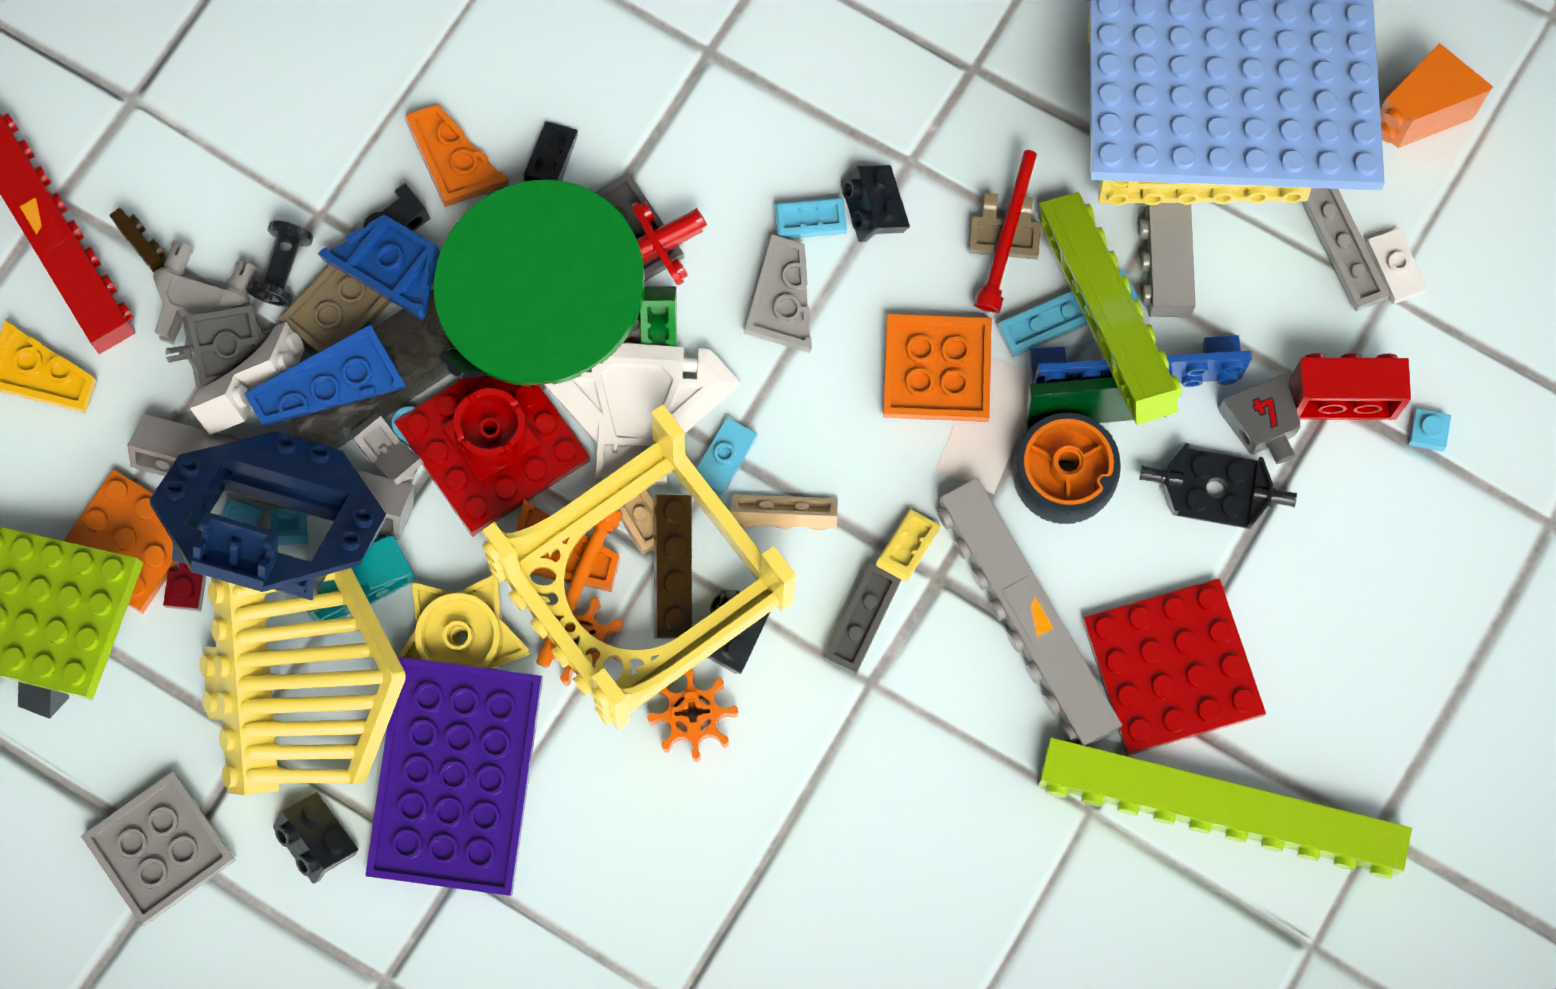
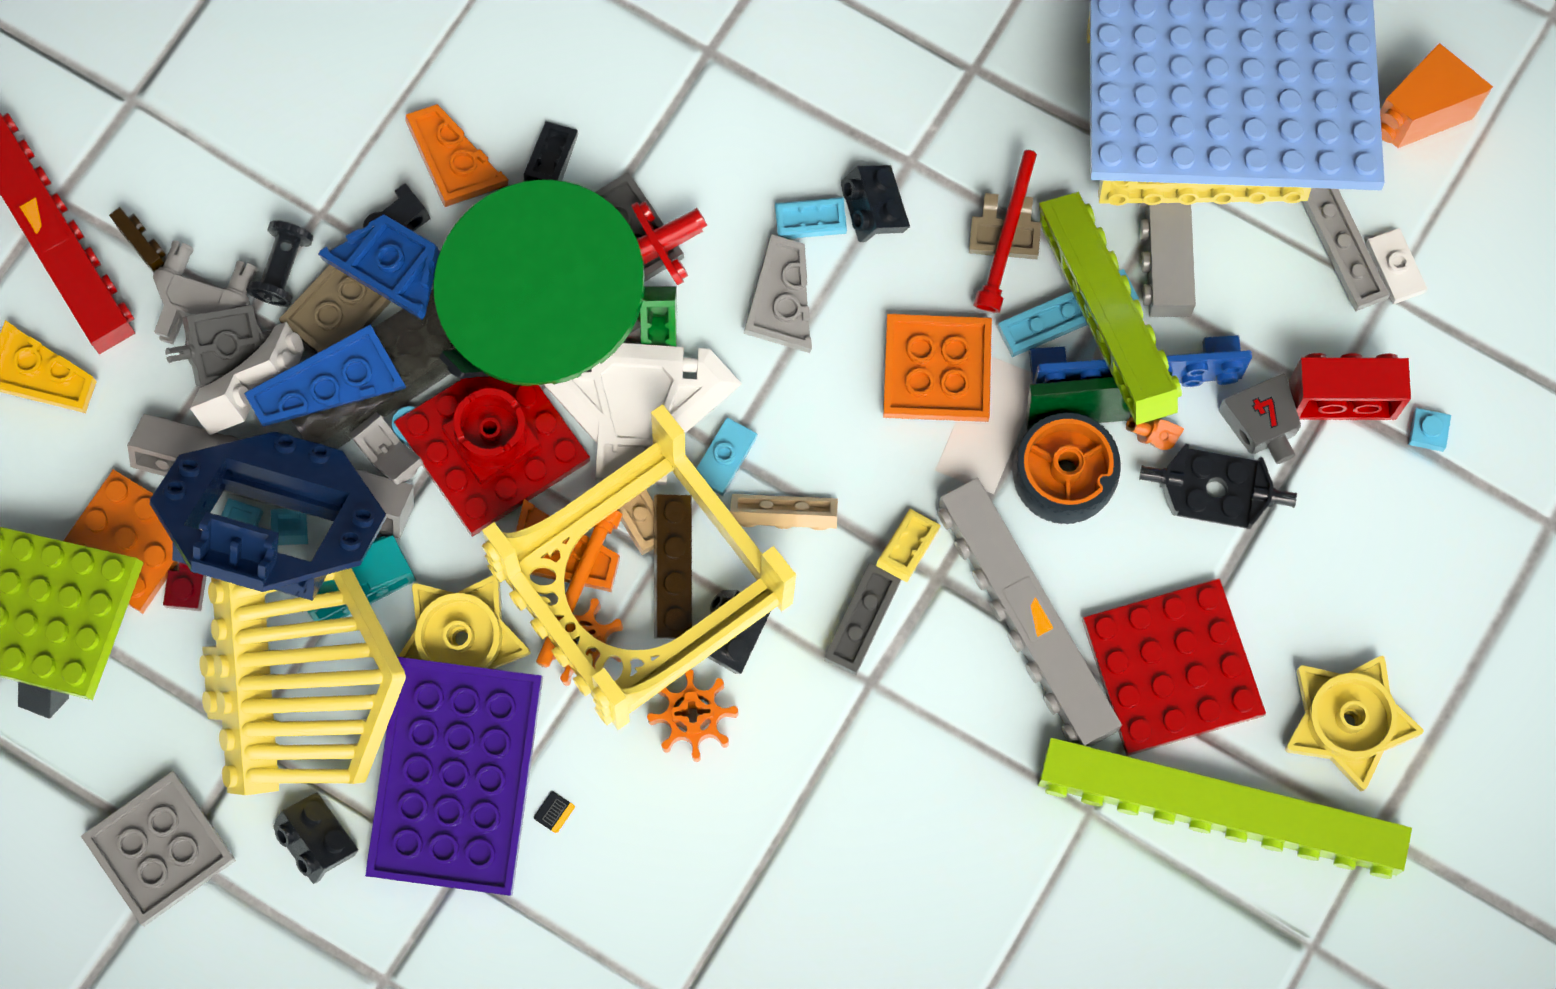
(554, 812): none -> black sticker
(1157, 432): none -> orange piece
(1365, 697): none -> light yellow plate

